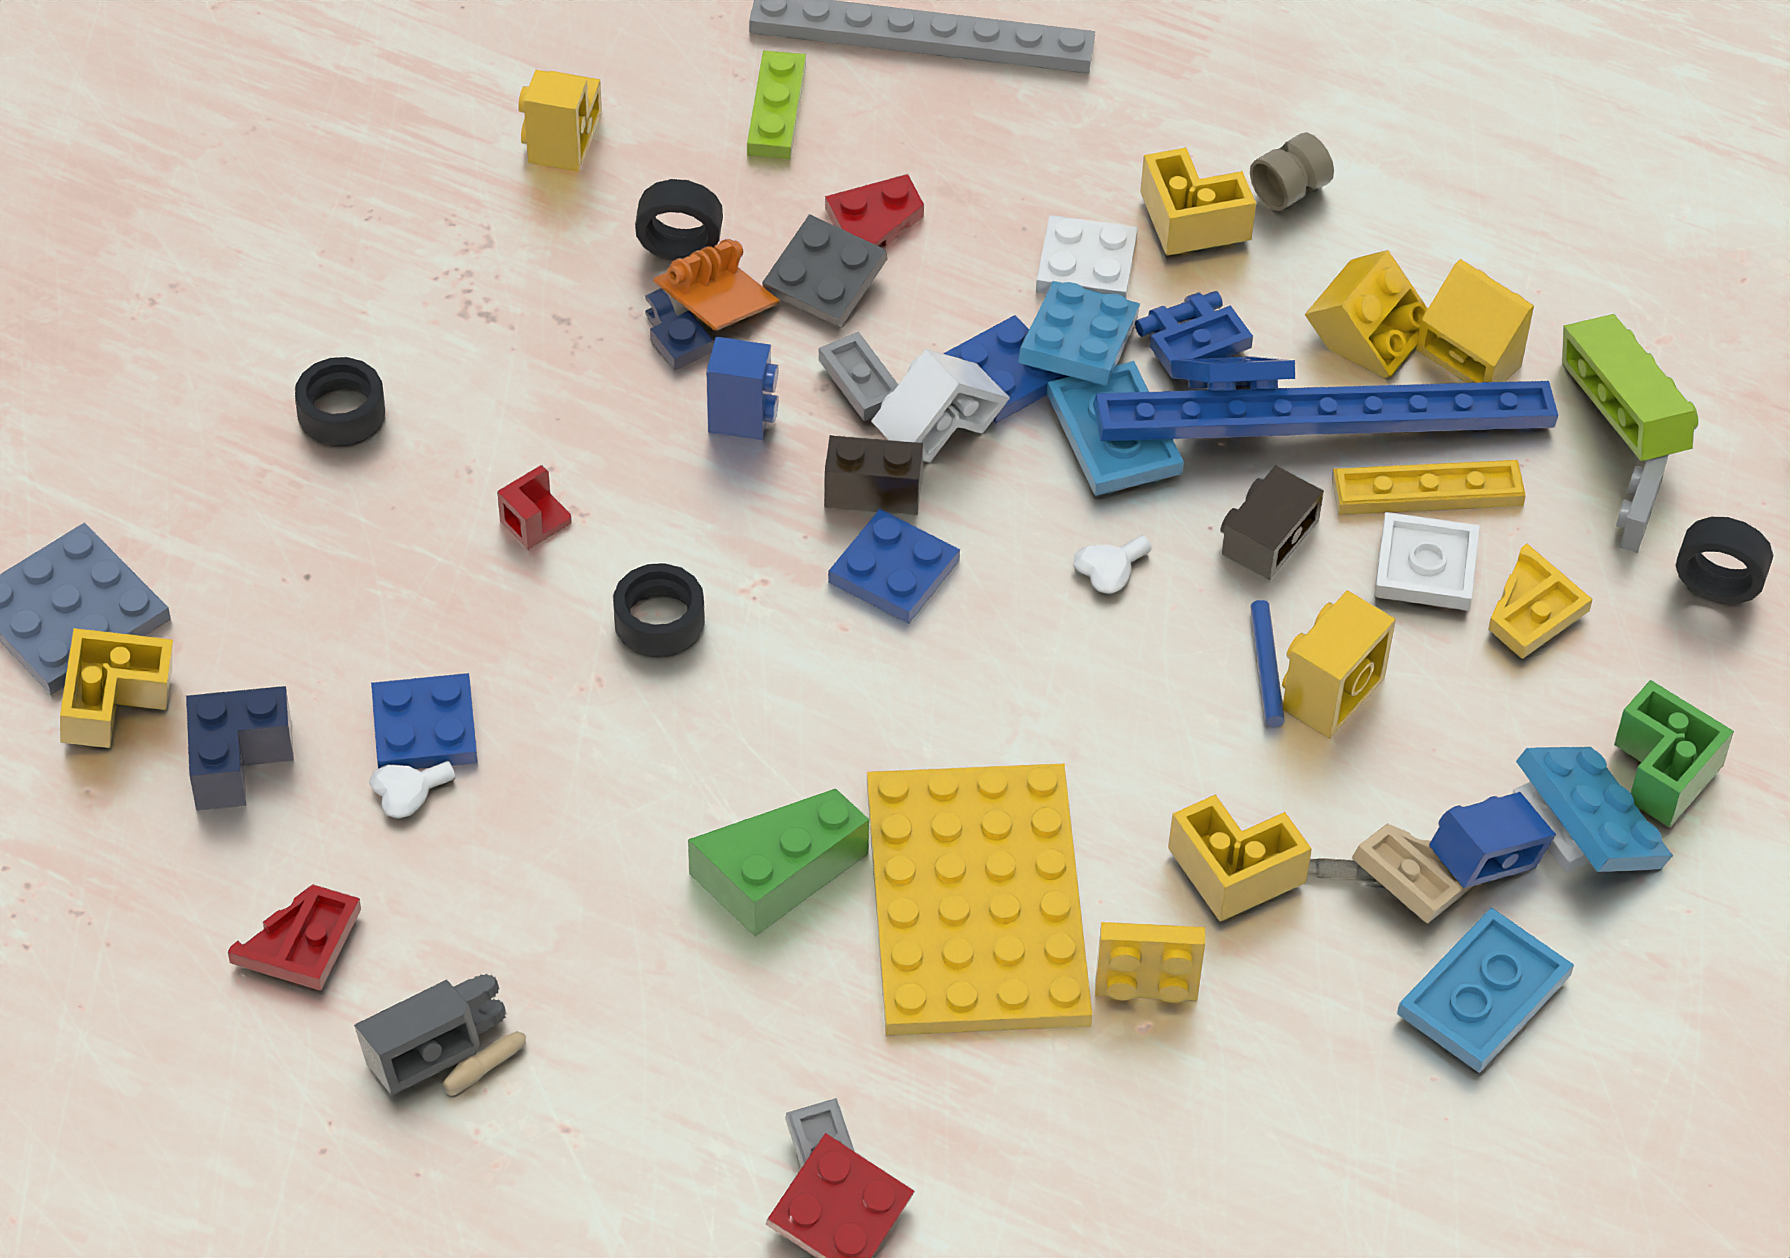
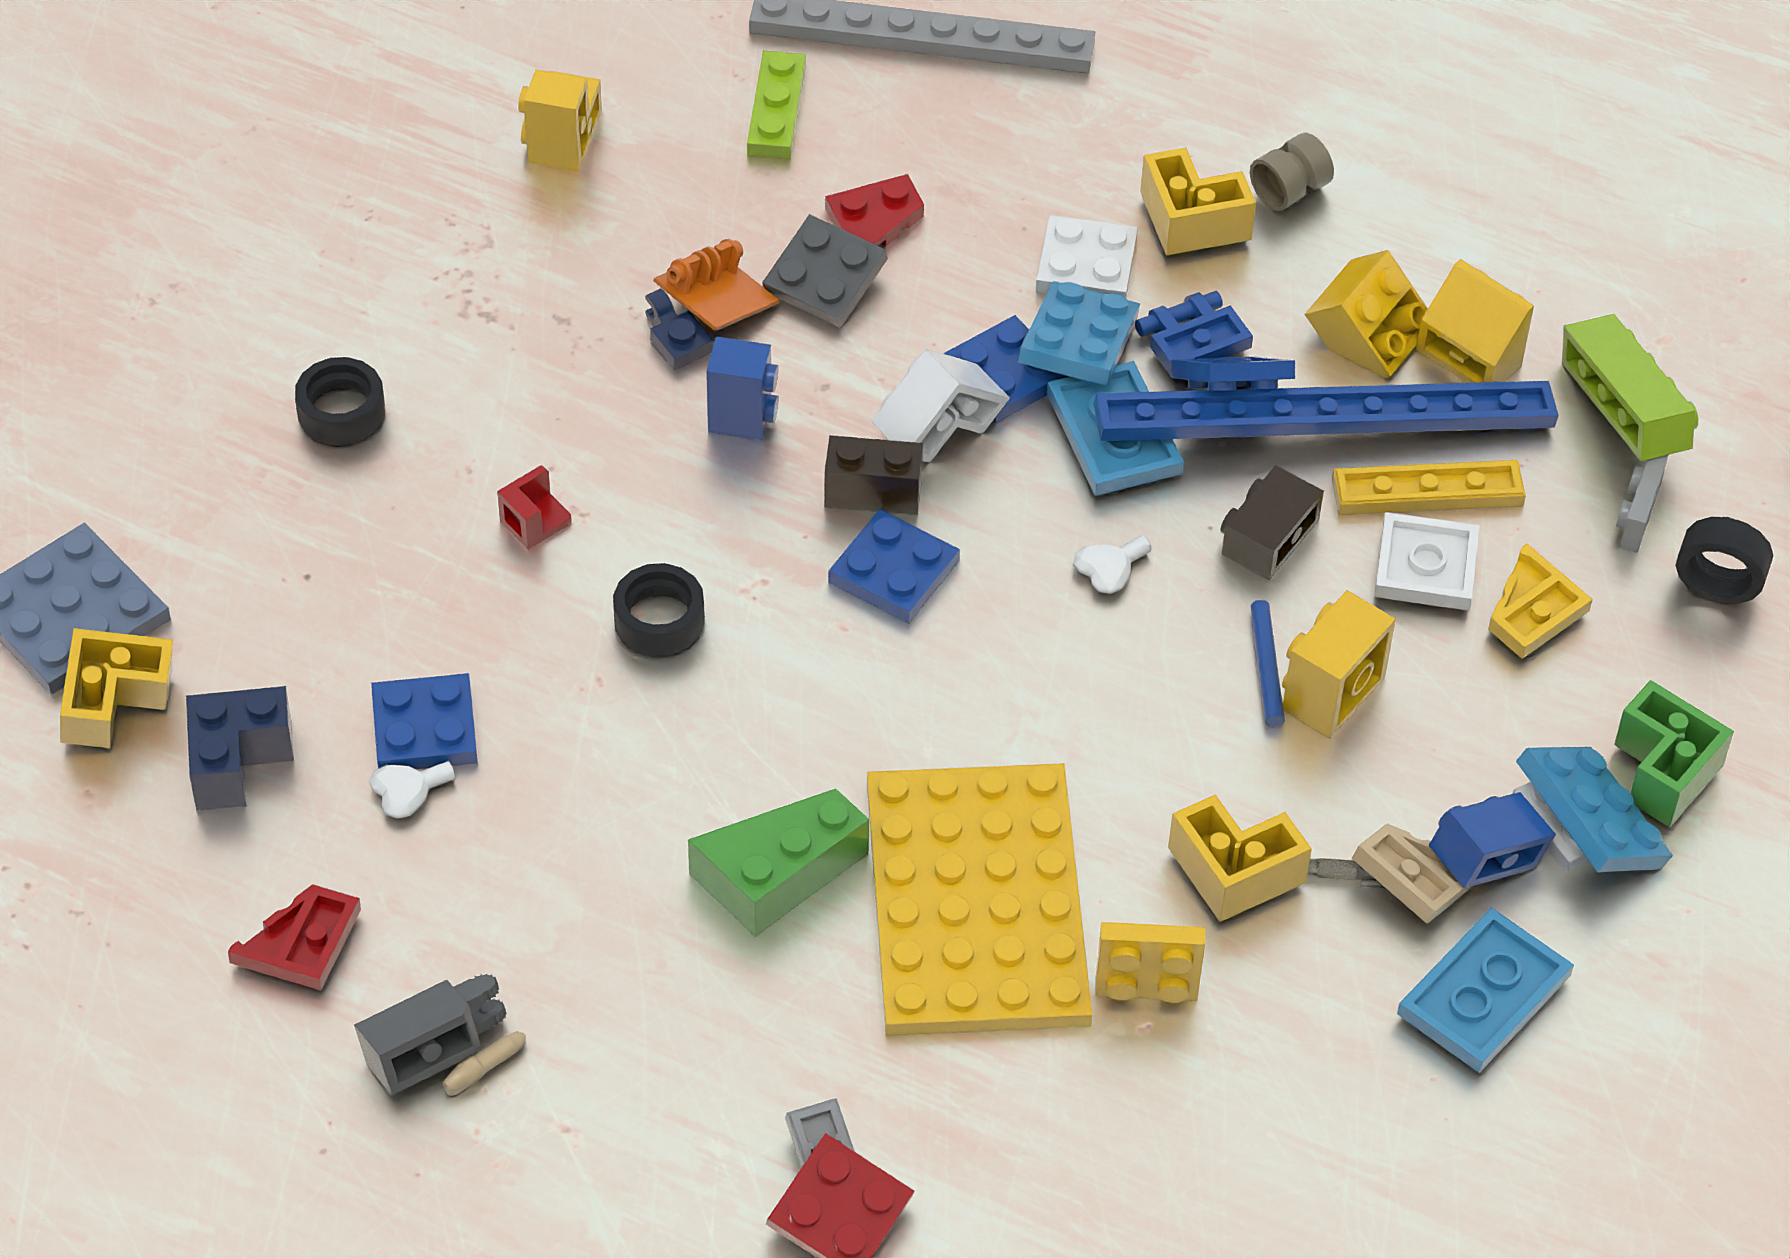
(684, 198): black tyre -> none
(858, 373): light grey plate -> none

